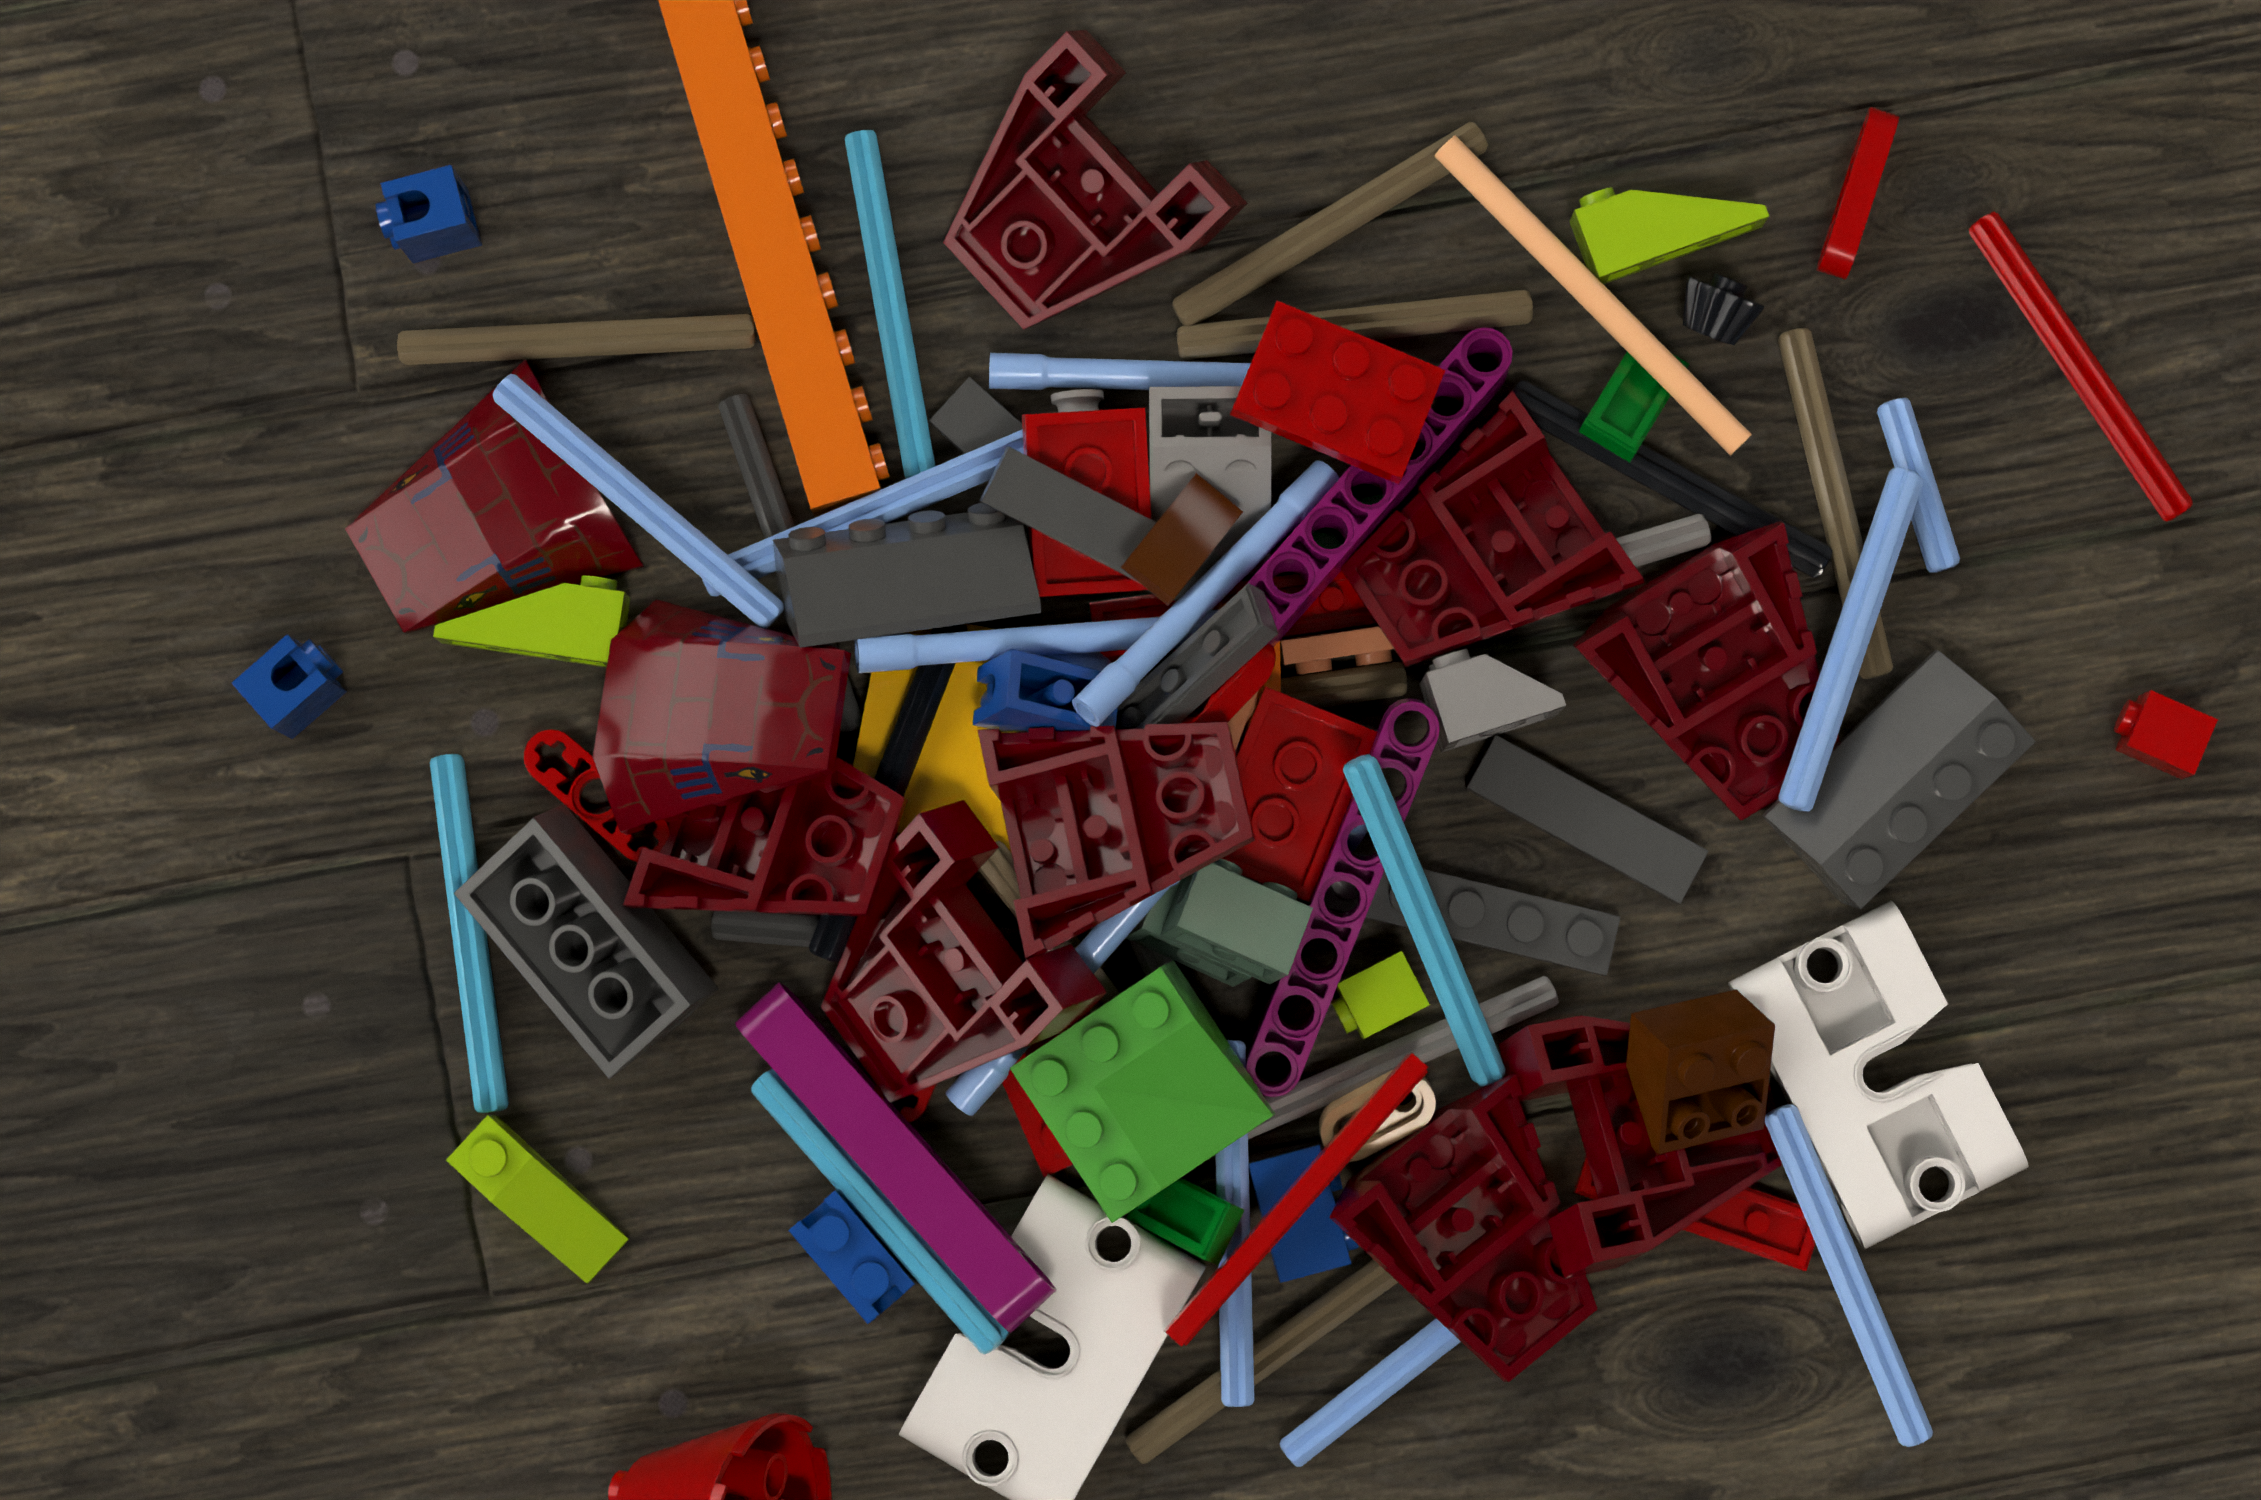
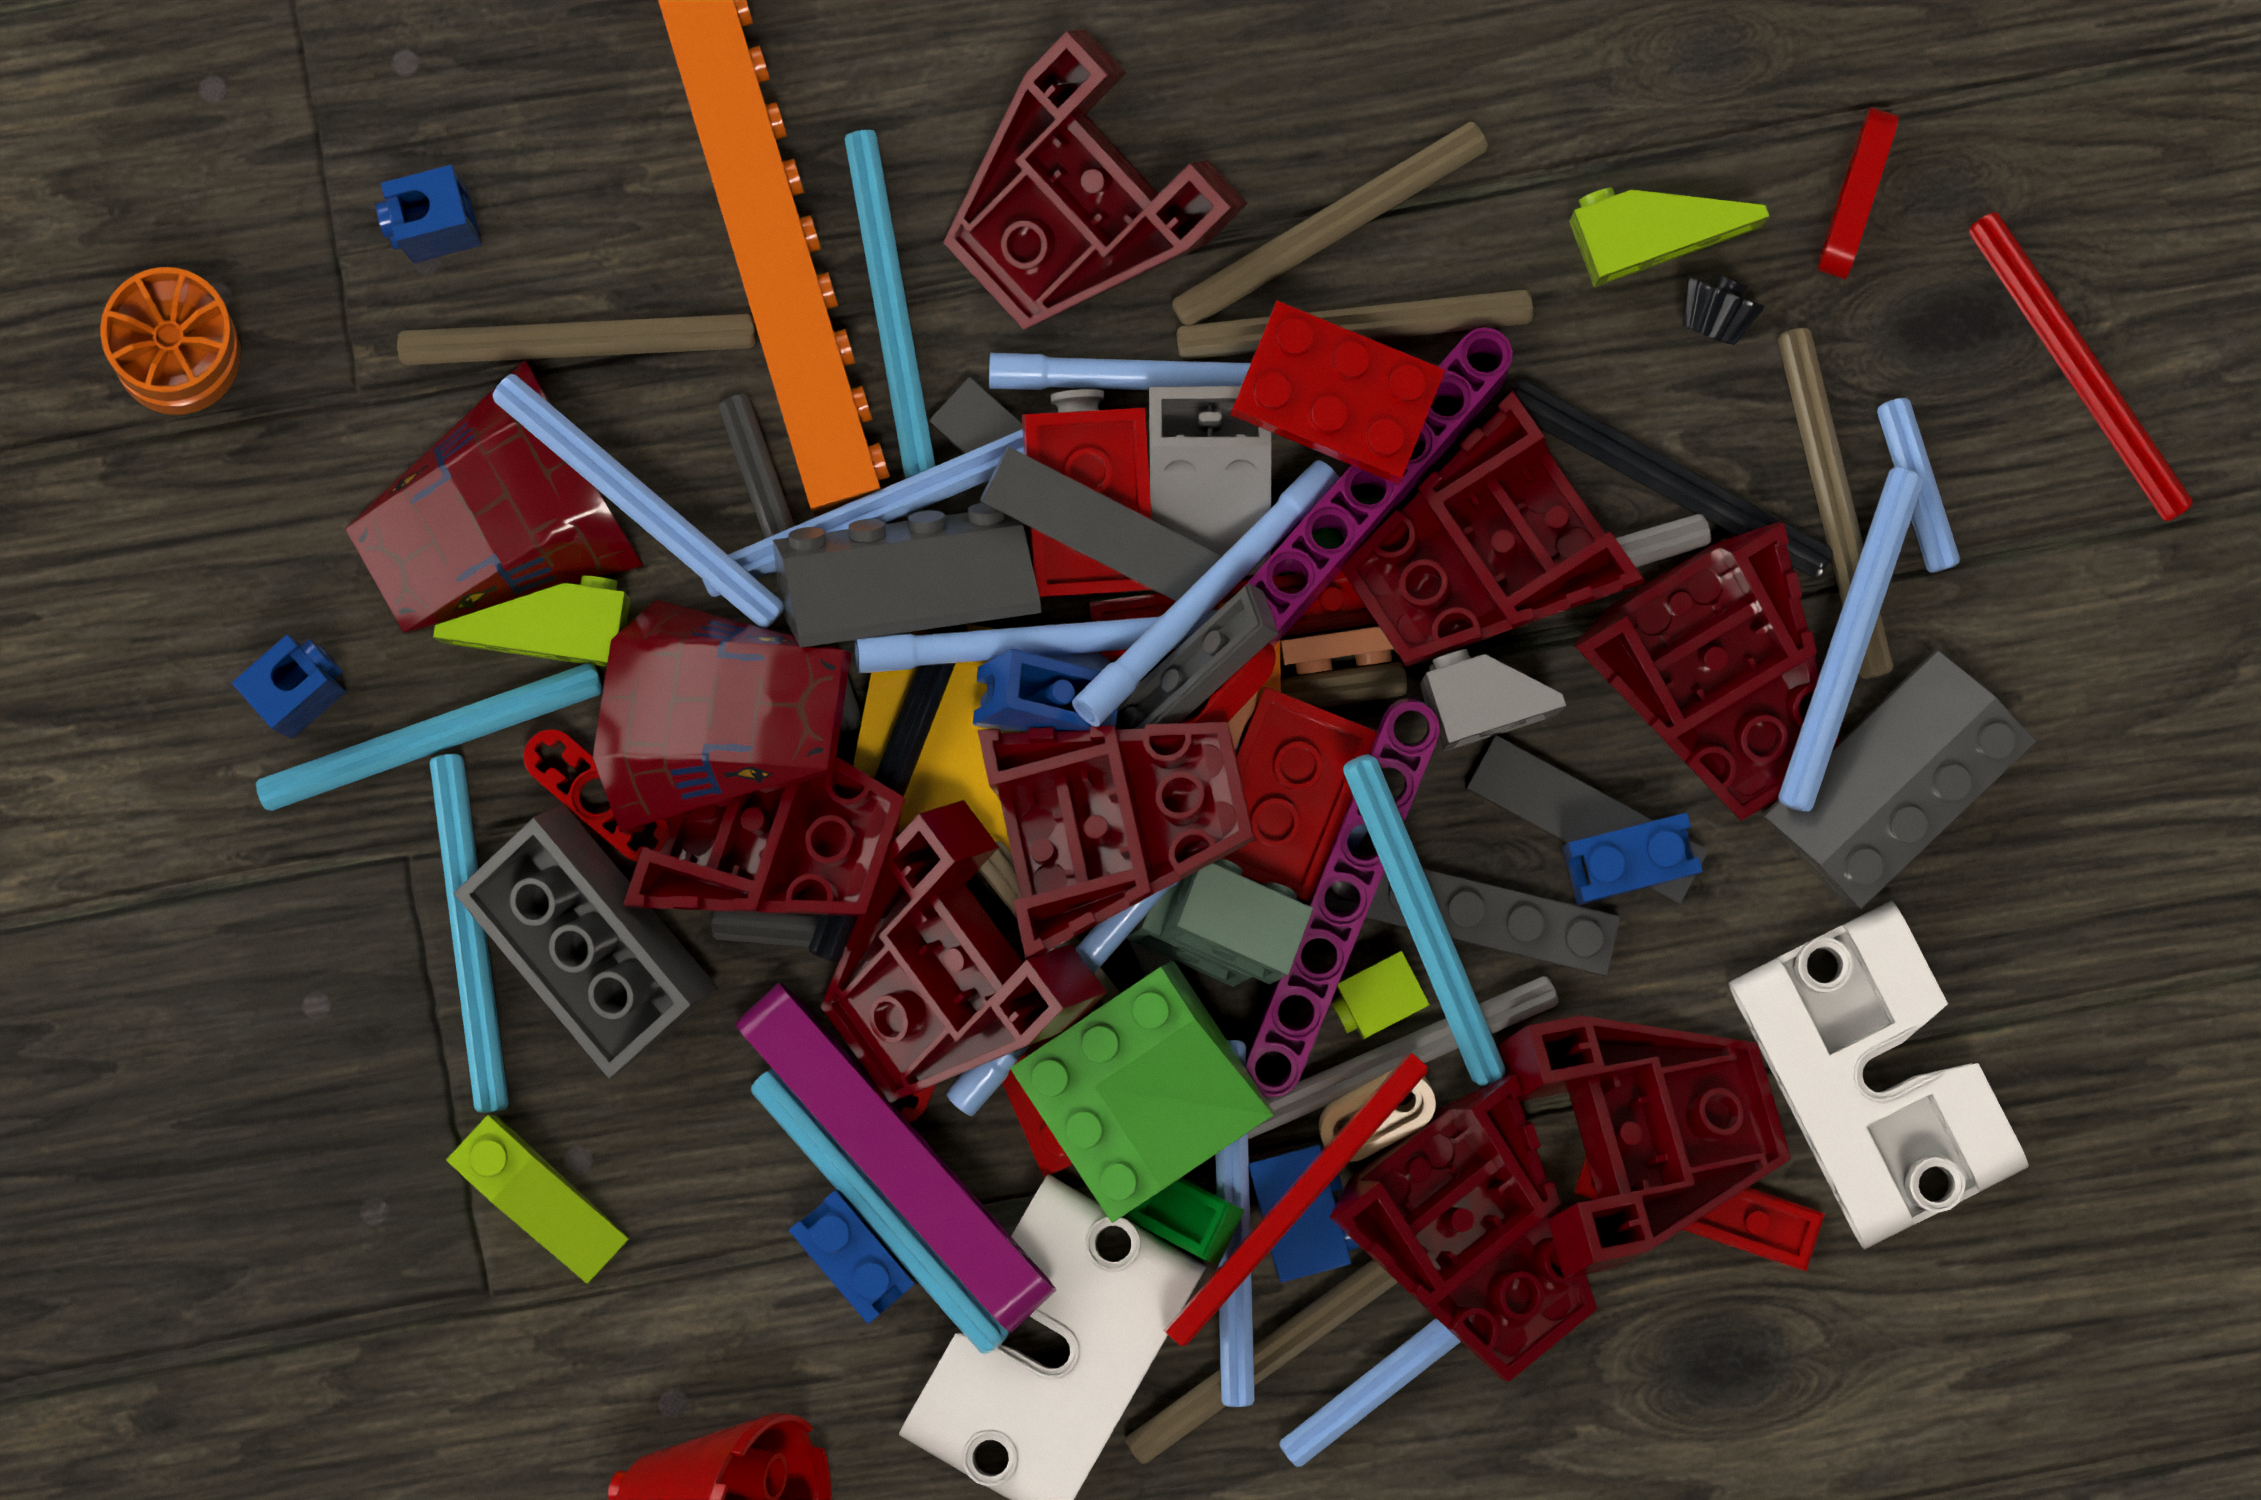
(170, 340): none -> orange wheel
(429, 736): none -> medium azure axle
(1182, 539): reddish brown slope -> none
(1592, 295): light nougat piece -> none
(1626, 409): green tile -> none
(1631, 859): none -> blue brick
(1700, 1069): reddish brown slope -> none
(1848, 1275): light blue axle -> none
(2164, 733): red brick -> none

